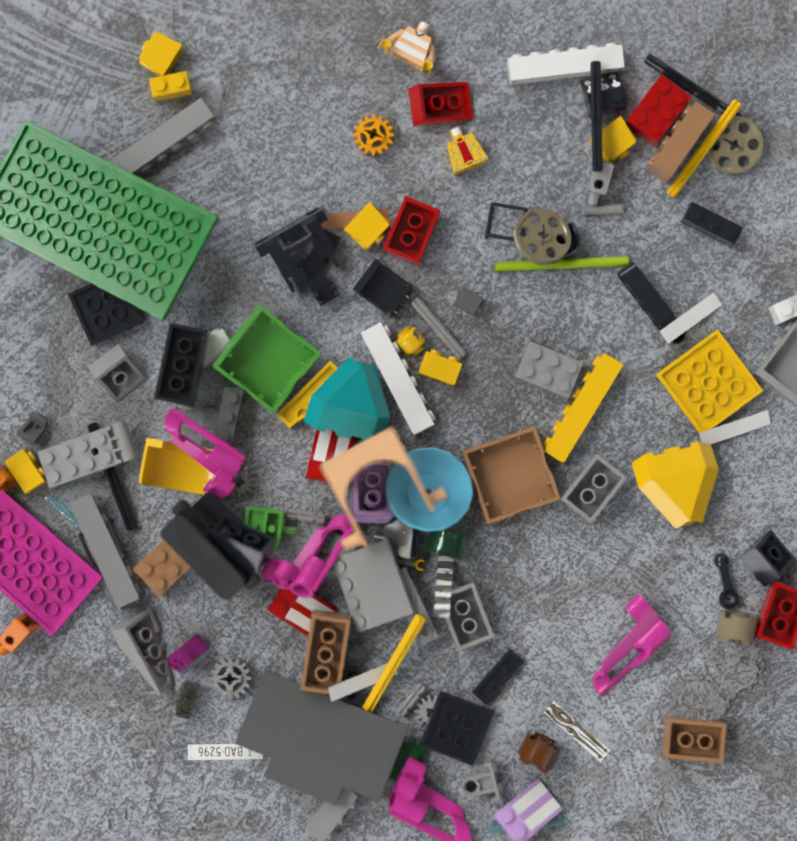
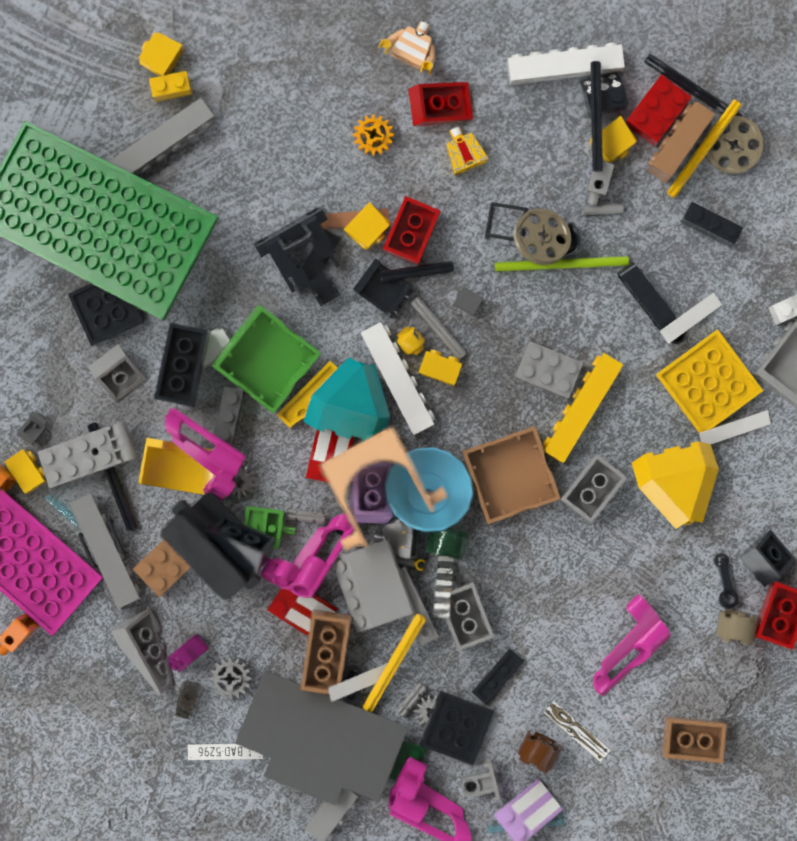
(416, 271): none -> black axle

